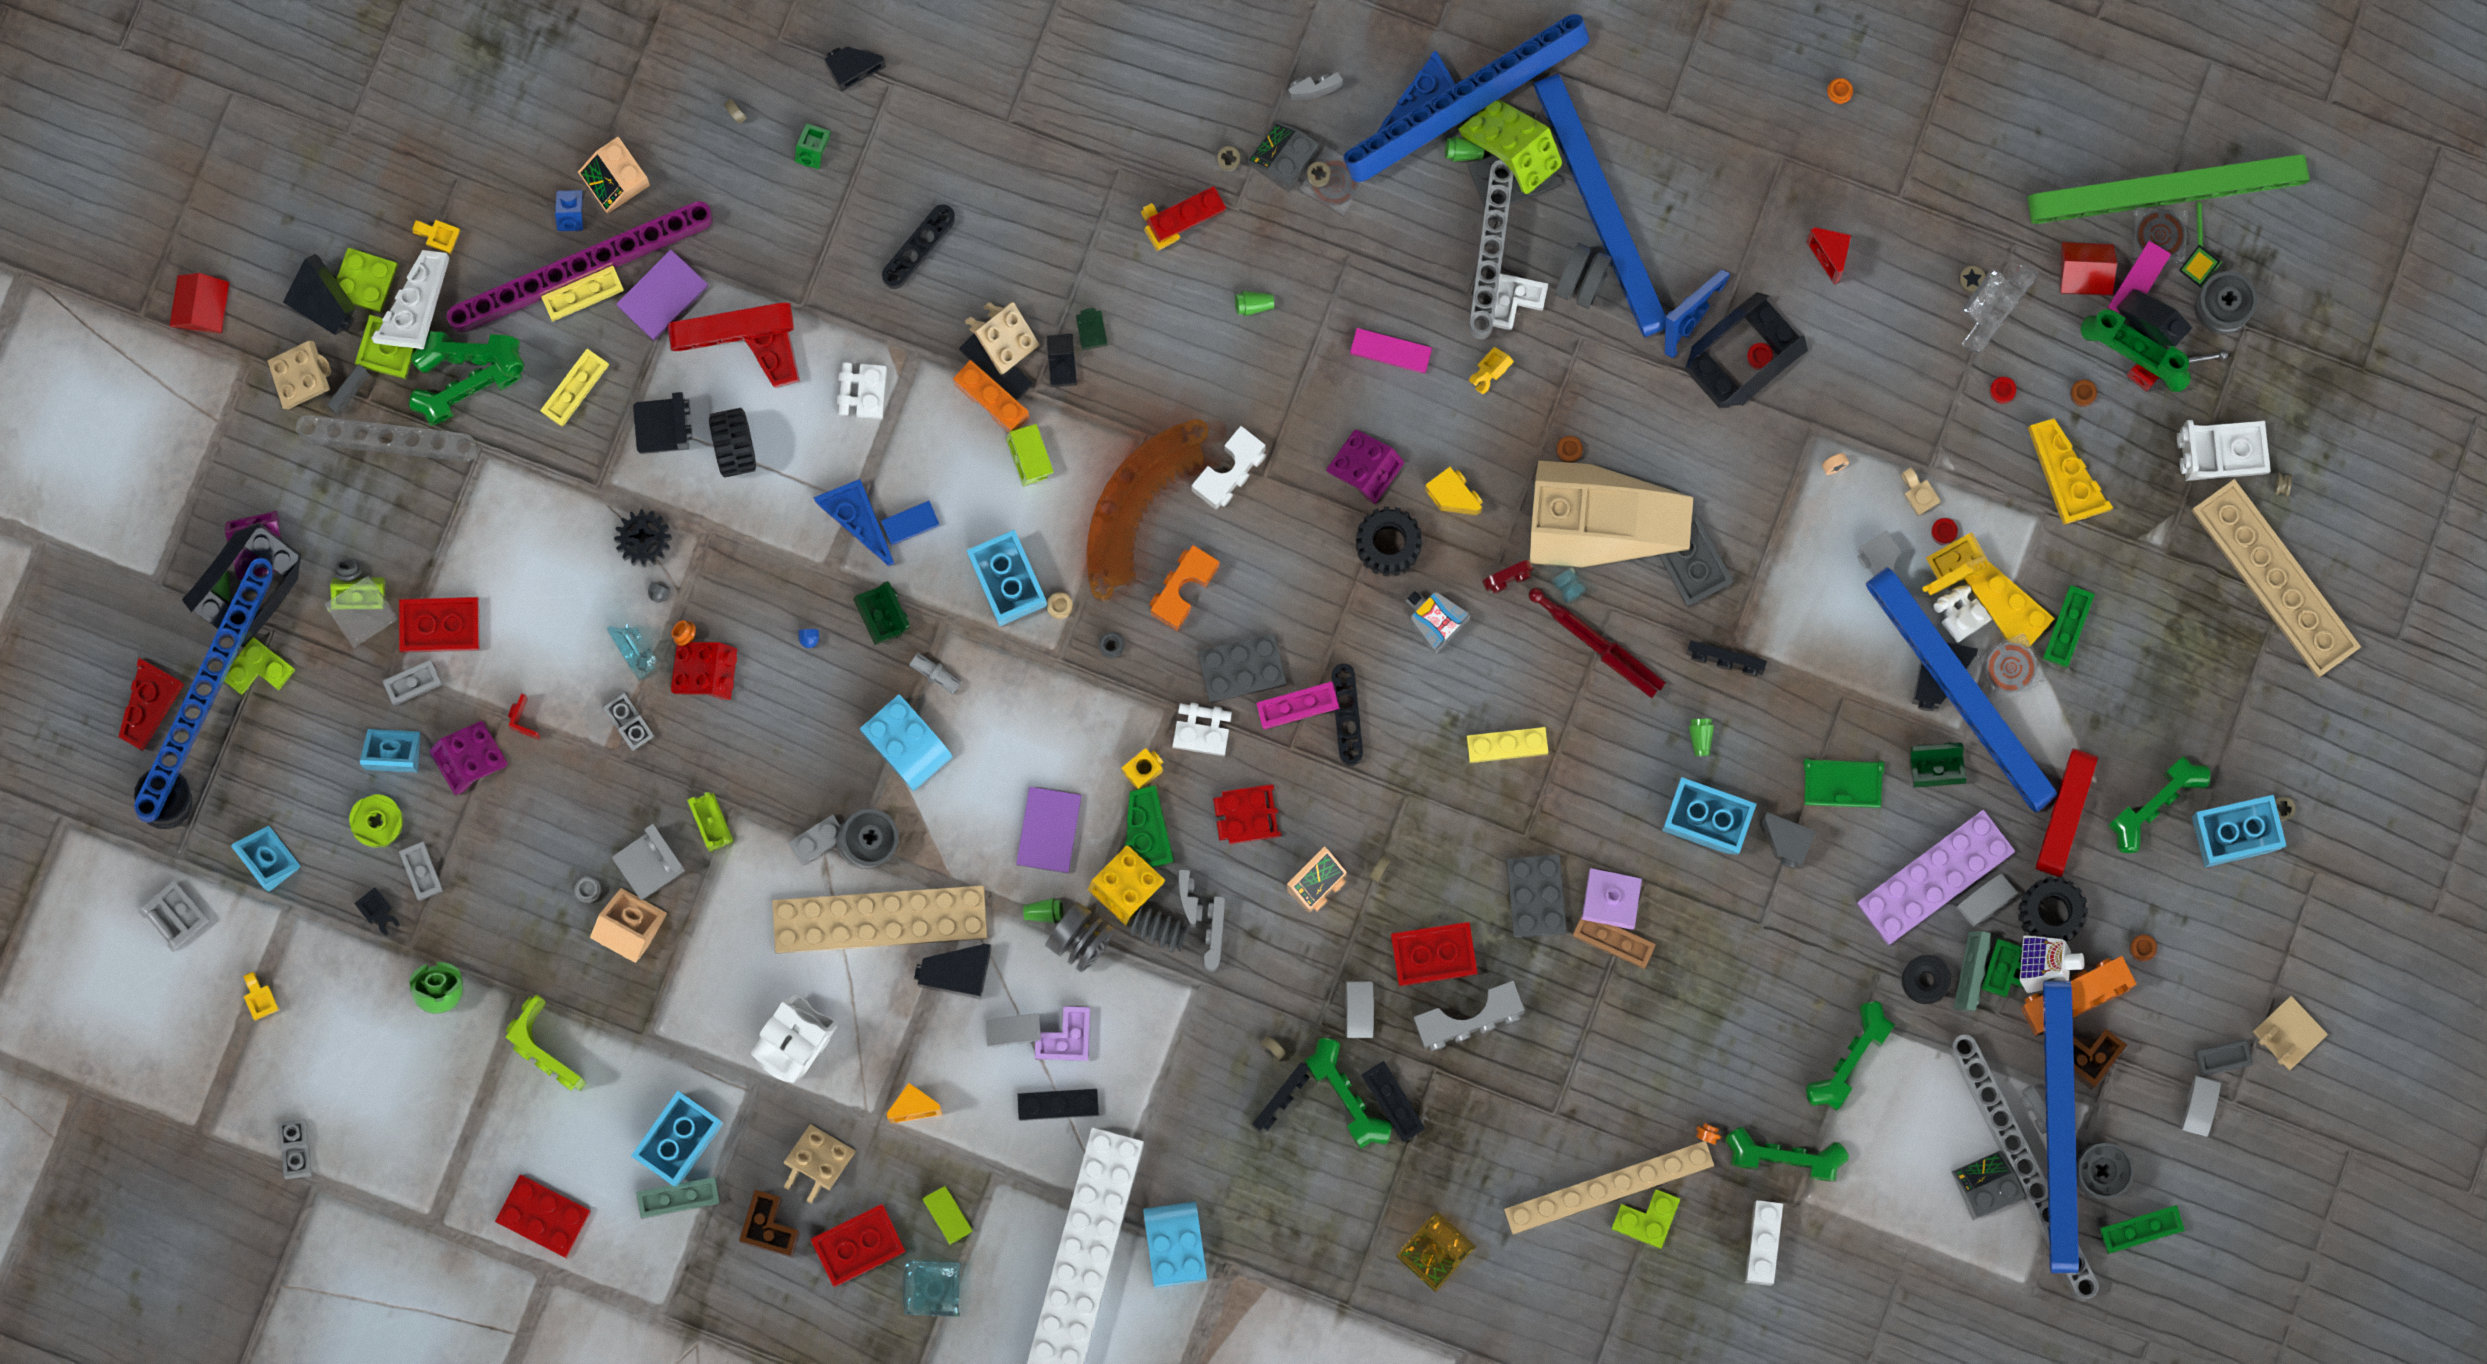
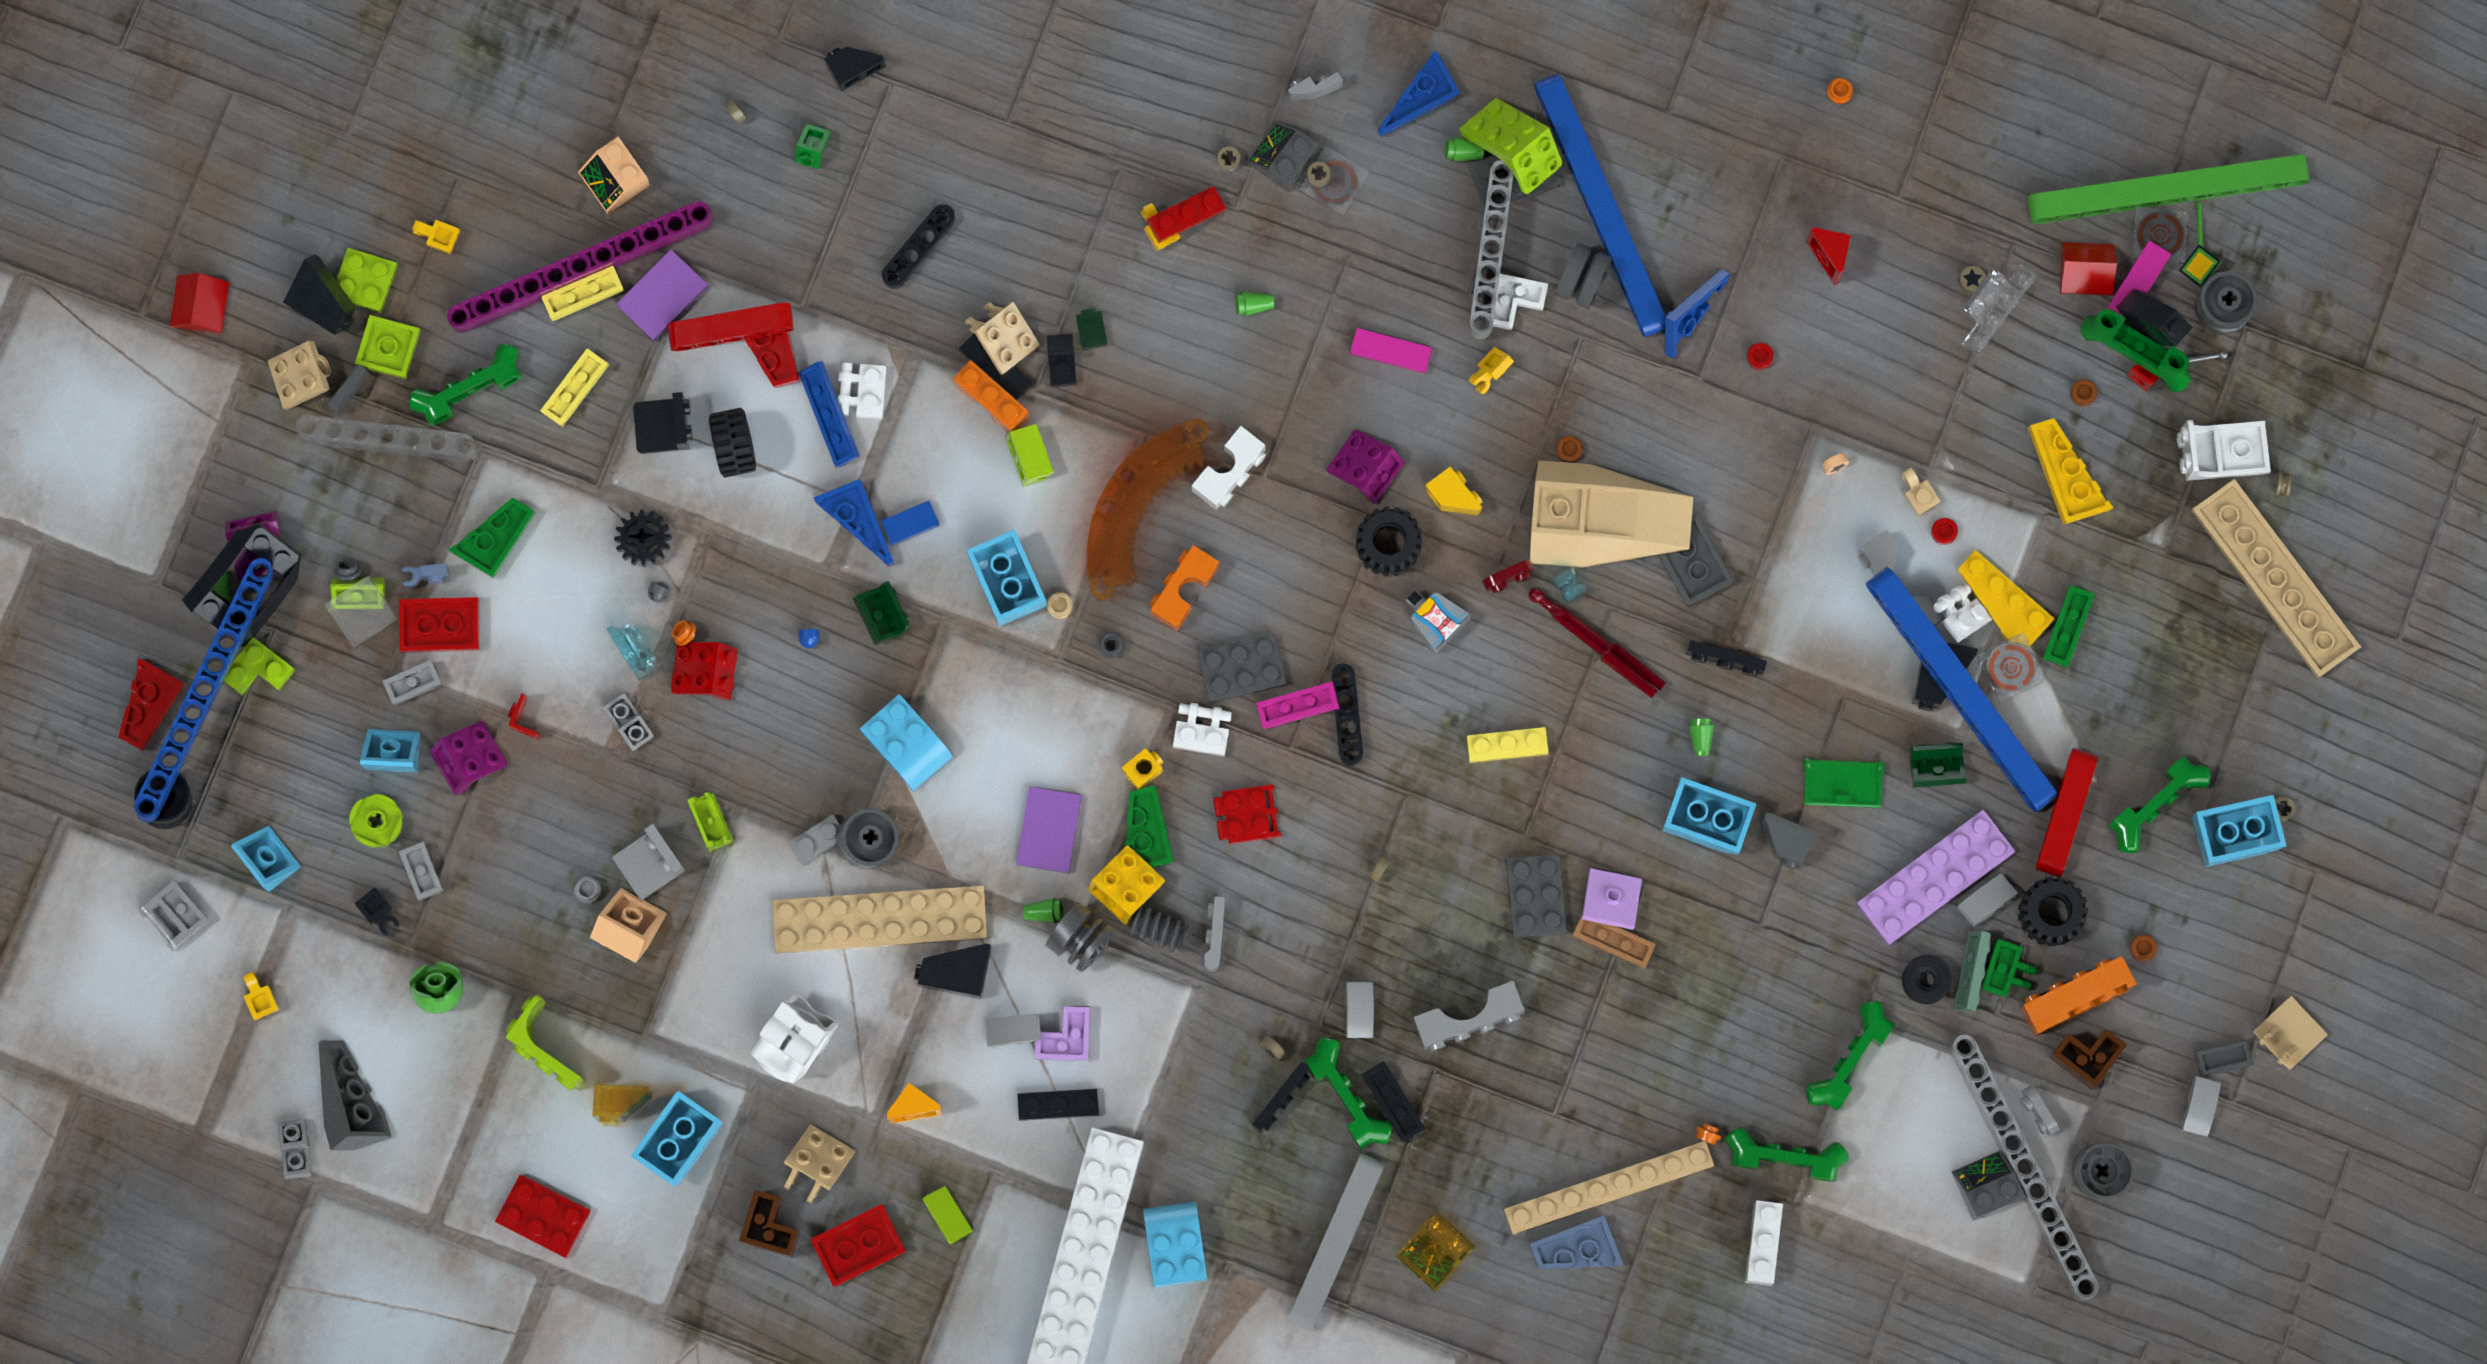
(348, 1109): none -> dark grey wedge
(415, 304): white wing -> none
(432, 573): none -> sand blue plate
(495, 538): none -> green wing
(499, 350): green plate -> none
(569, 210): blue bracket -> none
(618, 1102): none -> clear yellow slope
(679, 1198): sand green plate -> none
(829, 414): none -> blue tile
(931, 1288): clear light blue slope -> none
(935, 673): light grey pin -> none
(1190, 904): light grey slope -> none
(1317, 880): slope -> none
(1336, 1242): none -> light grey beam
(1434, 954): red plate -> none
(1466, 98): blue beam -> none
(1578, 1247): none -> sand blue wing
(1648, 1227): lime plate -> none
(1774, 332): black wedge -> none
(1955, 563): yellow plate -> none
(2003, 390): red tile -> none
(2046, 961): torso -> none
(2060, 1127): blue beam -> none
(2142, 1229): green plate -> none

